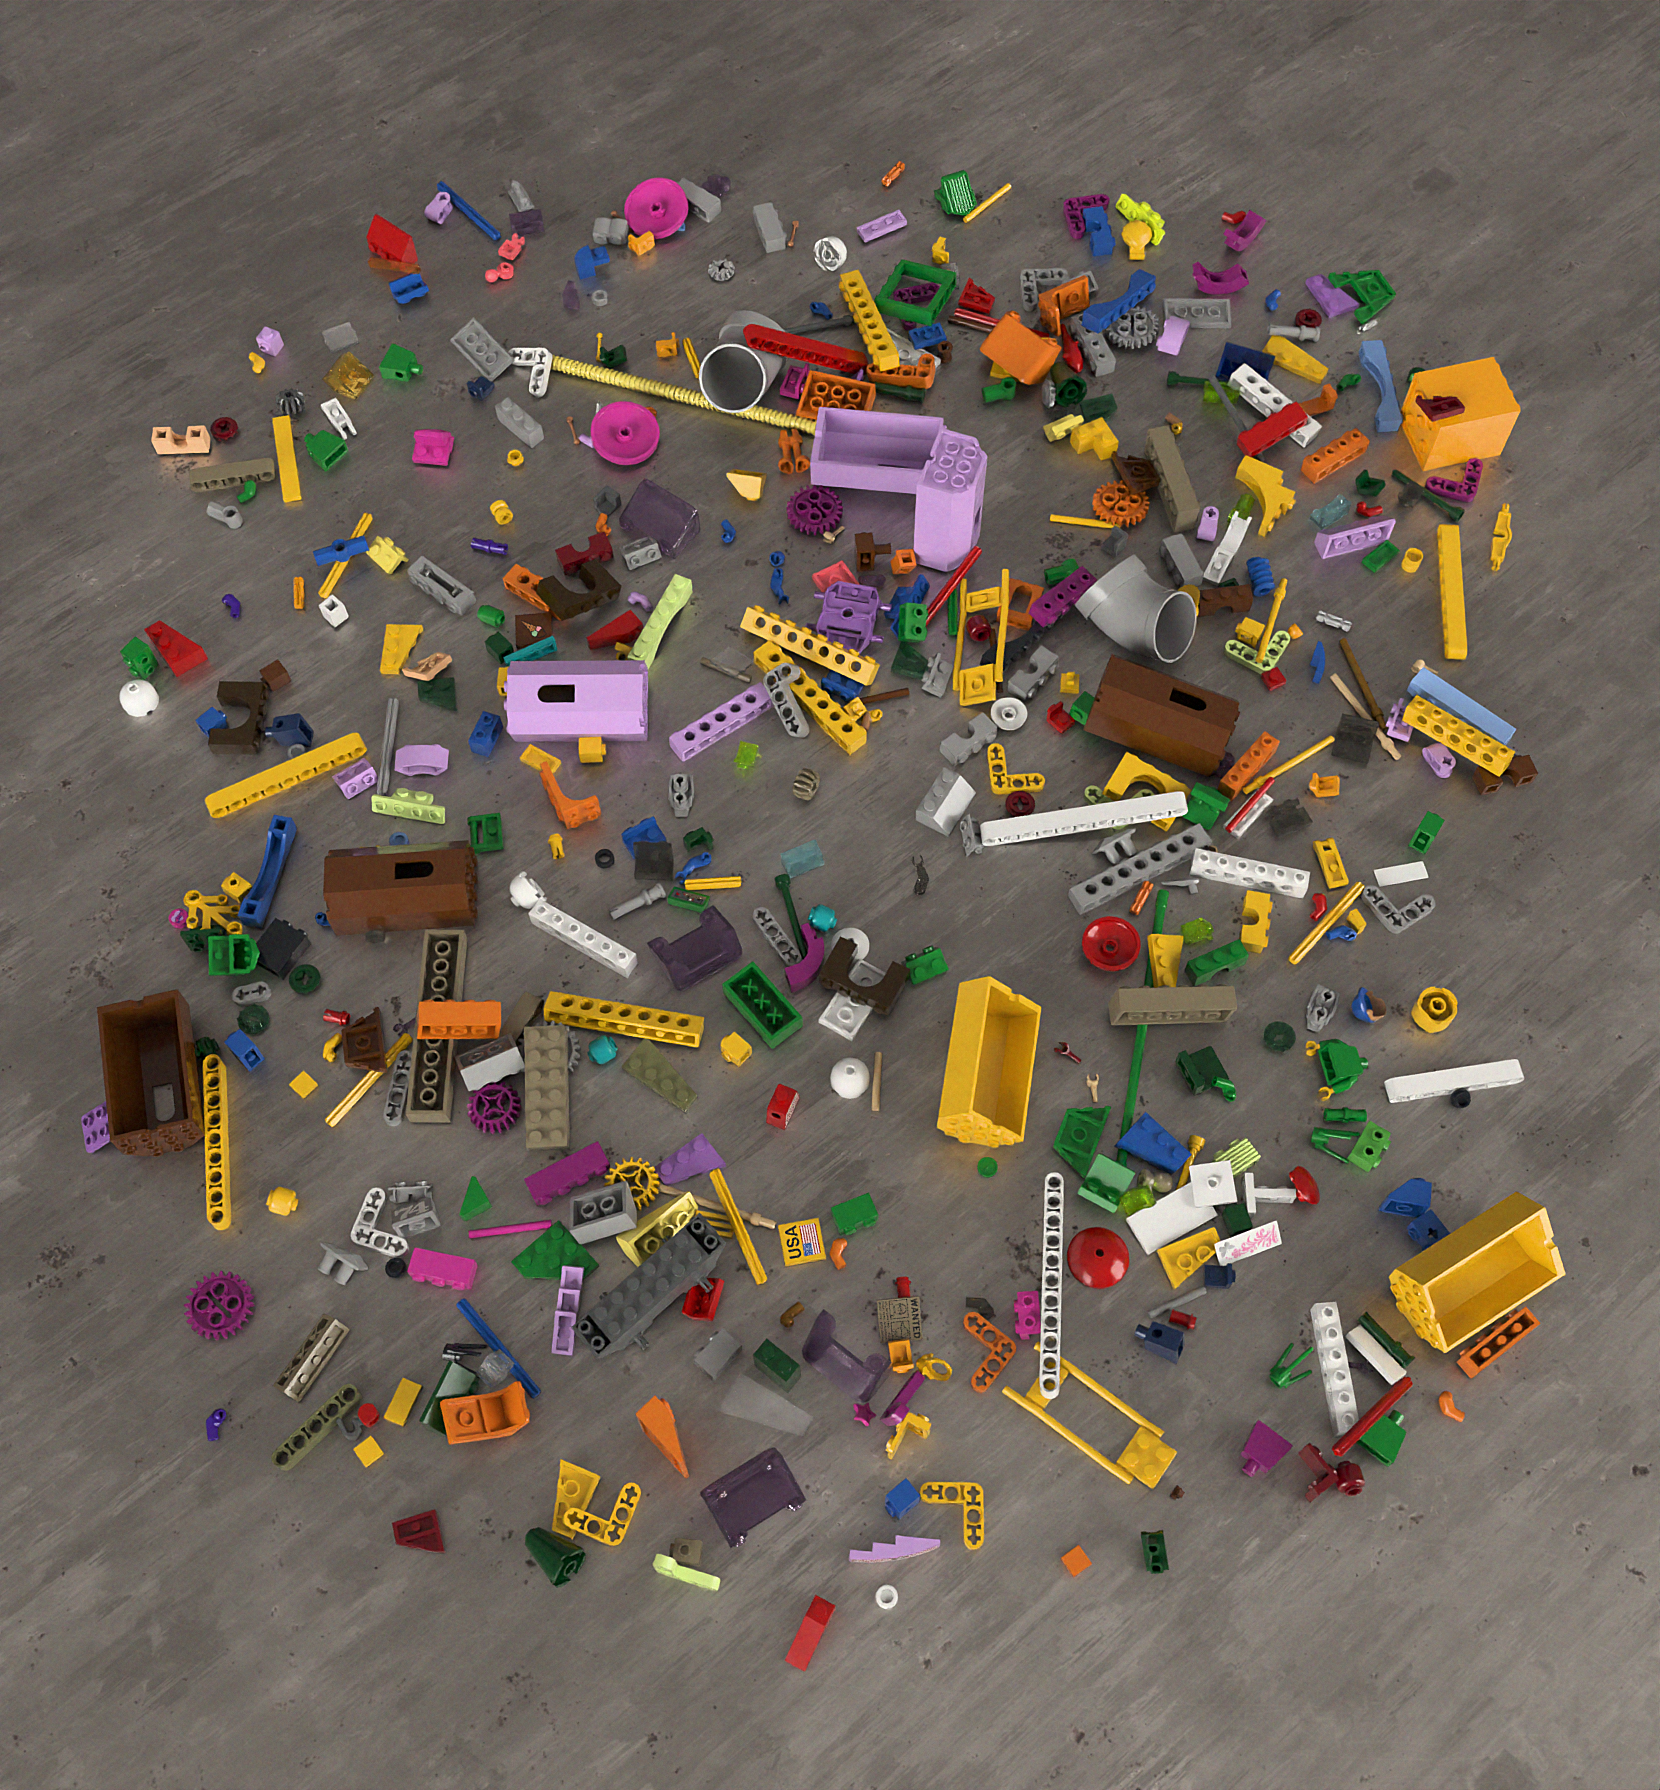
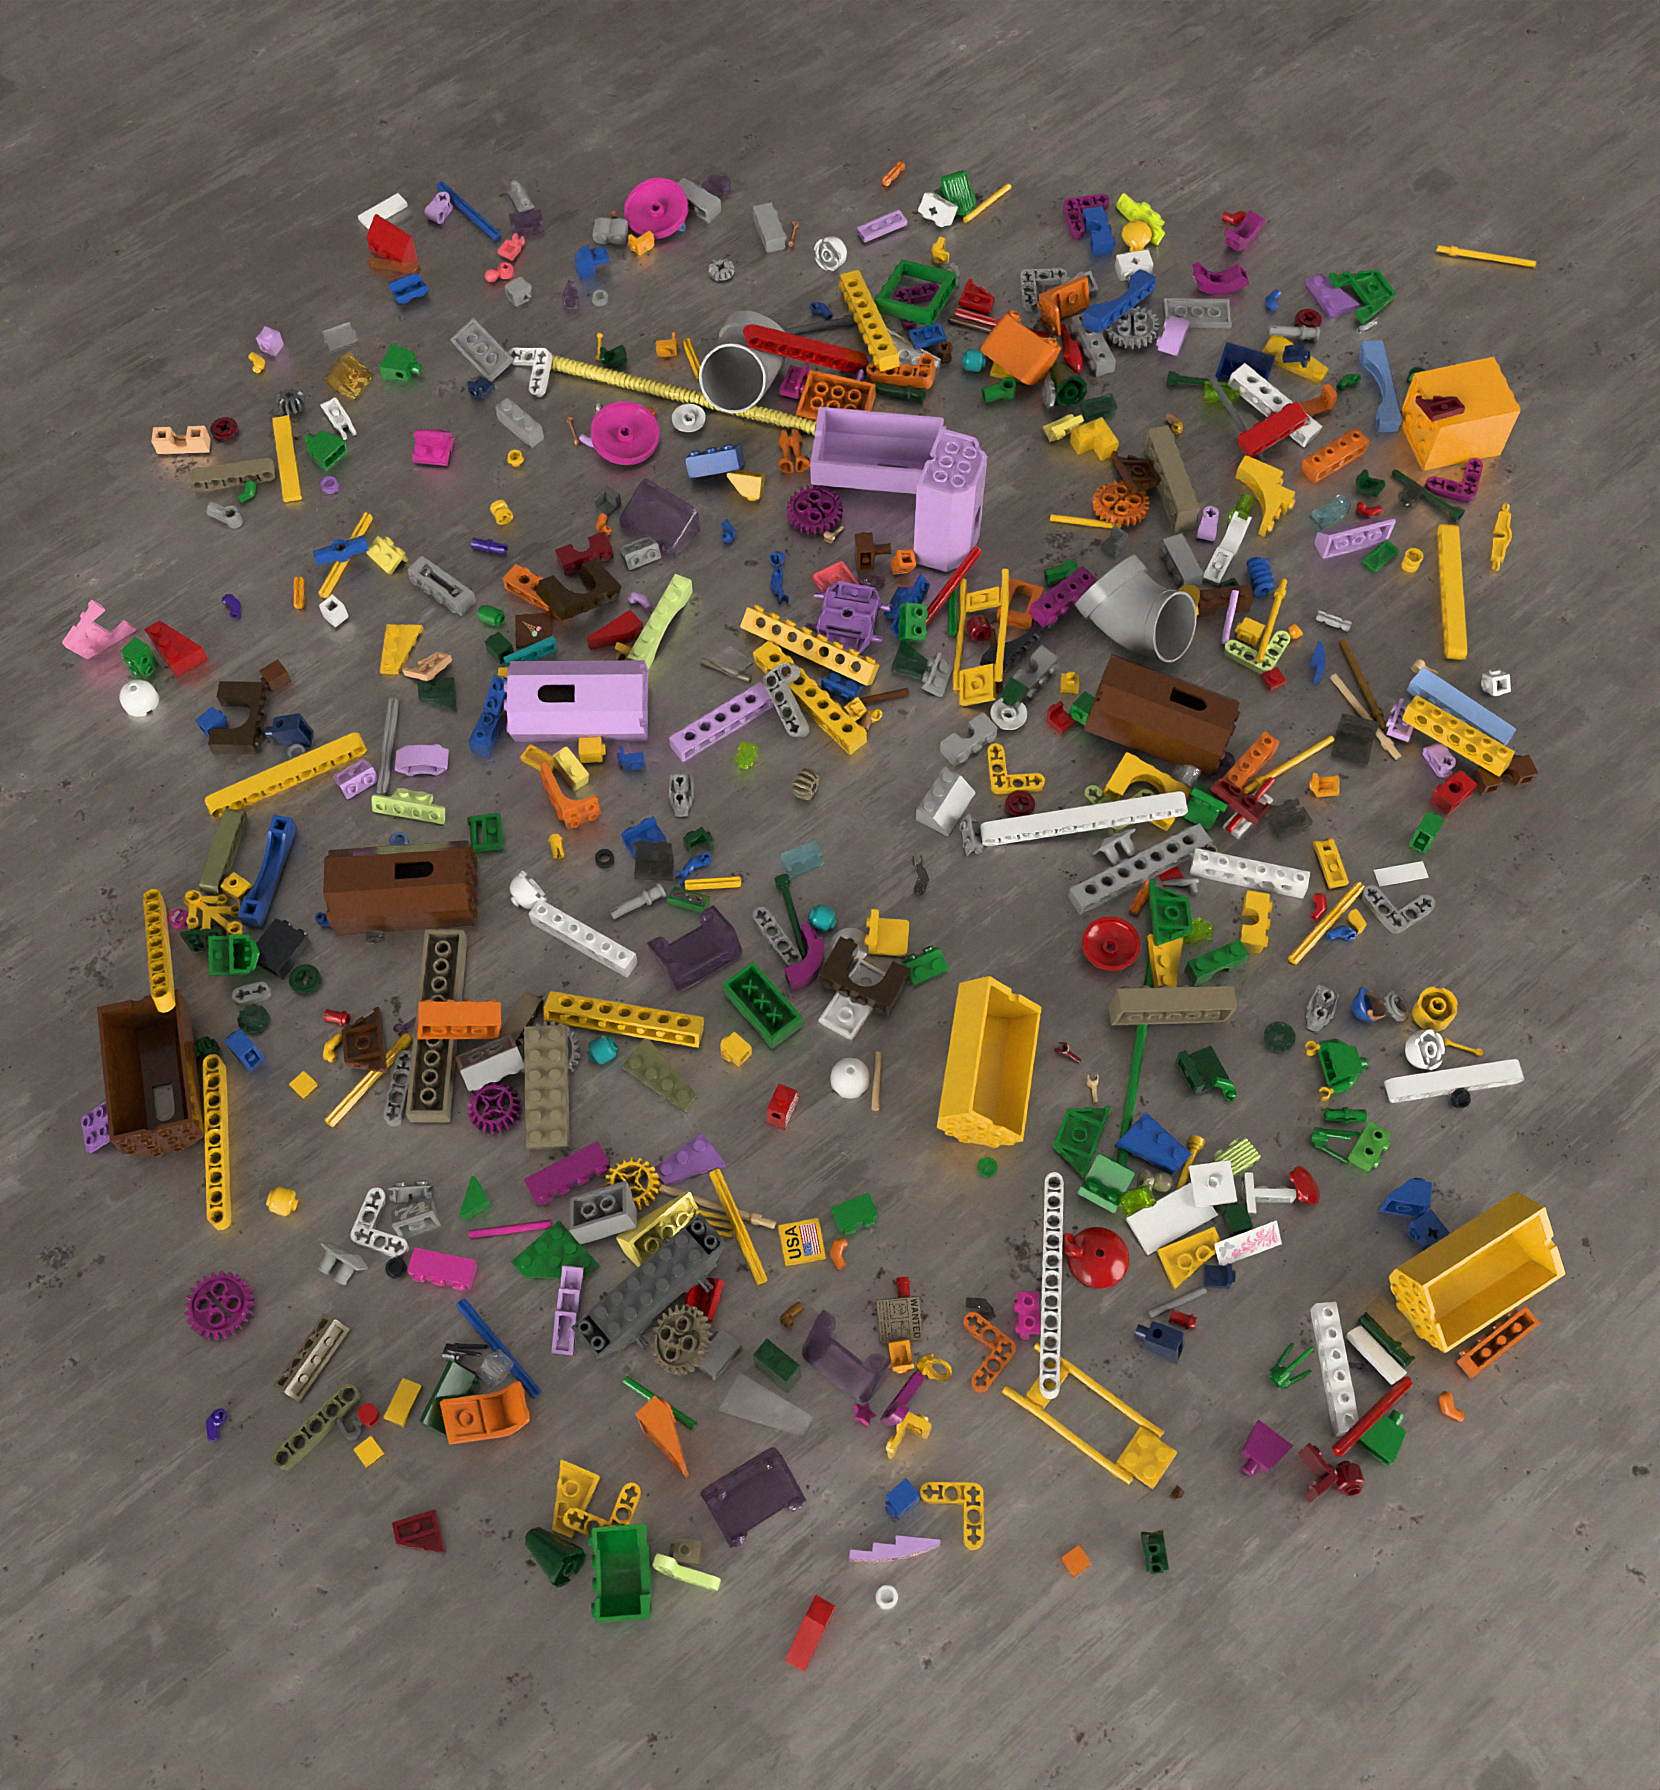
(90, 638): none -> bright pink wing
(158, 951): none -> yellow beam
(223, 850): none -> olive beam
(329, 484): none -> medium lavender tile
(384, 209): none -> white tile
(495, 699): none -> blue bracket
(518, 291): none -> light grey brick
(570, 768): none -> light yellow brick
(622, 1572): none -> green cylinder
(631, 761): none -> blue bracket
(648, 1395): none -> green bar
(676, 1339): none -> dark tan gear
(688, 417): none -> white dish
(715, 460): none -> wedge
(886, 935): none -> yellow bracket
(937, 209): none -> white brick
(973, 360): none -> teal head
(1013, 693): none -> dark green brick
(1070, 1248): none -> red arm
(1129, 263): none -> white brick
(1169, 914): none -> green wing
(1171, 874): none -> red sticker
(1186, 774): none -> clear piece
(1229, 617): none -> lavender bar
(1245, 805): none -> dark red wing
(1296, 353): none -> dark blue bracket
(1396, 1006): none -> light grey gear
(1424, 1049): none -> white cylinder
(1454, 250): none -> yellow bar
(1461, 785): none -> red brick
(1478, 1052): none -> yellow hinge
(1496, 682): none -> white brick

